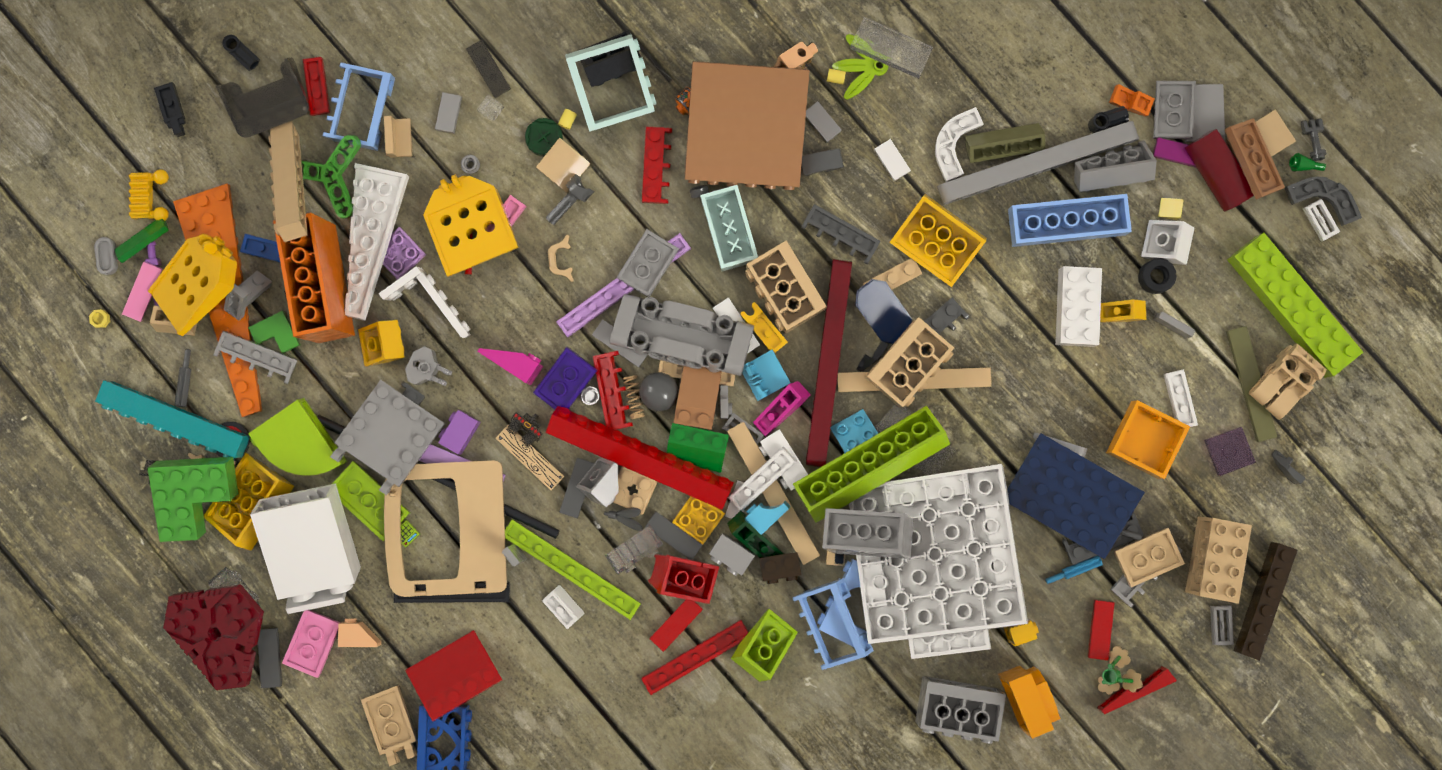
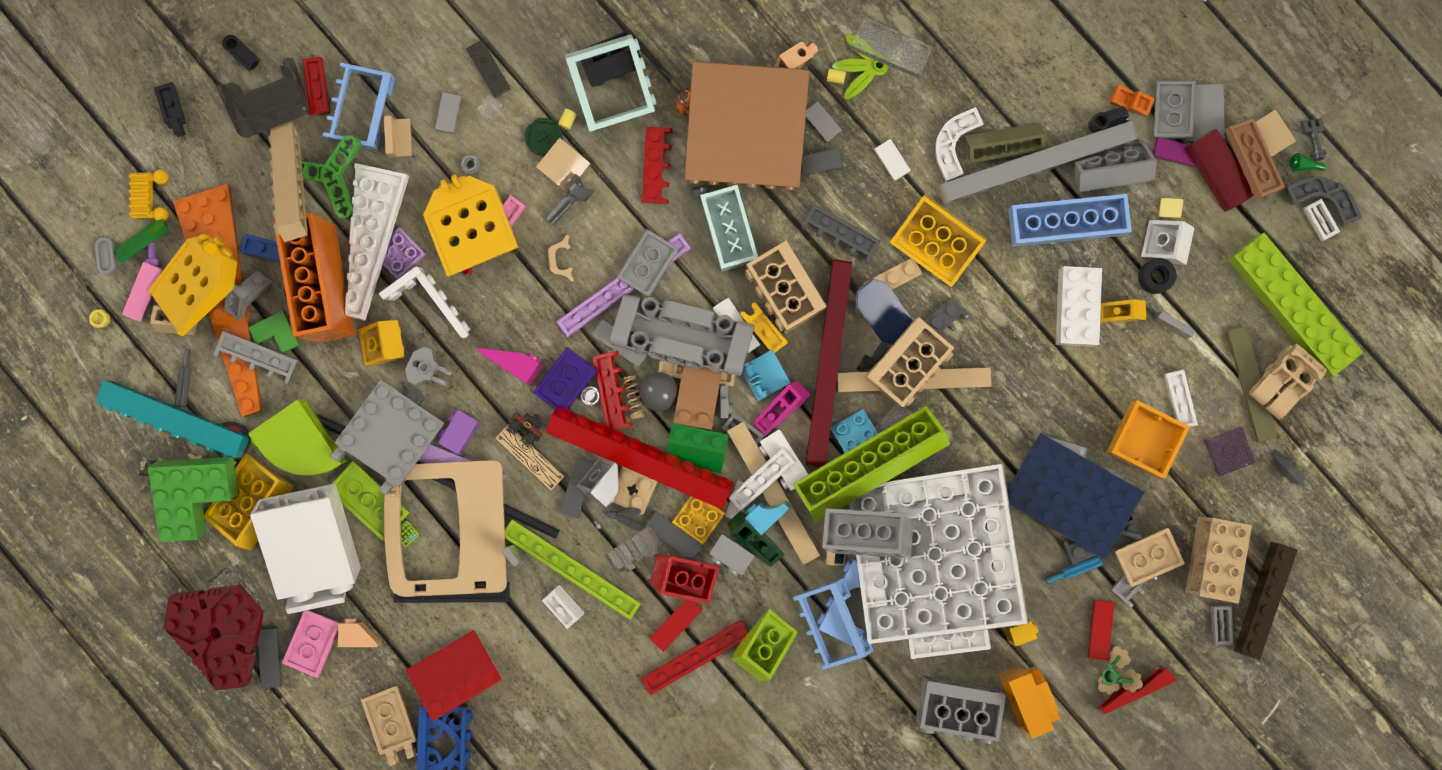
(780, 567): dark brown bracket -> none

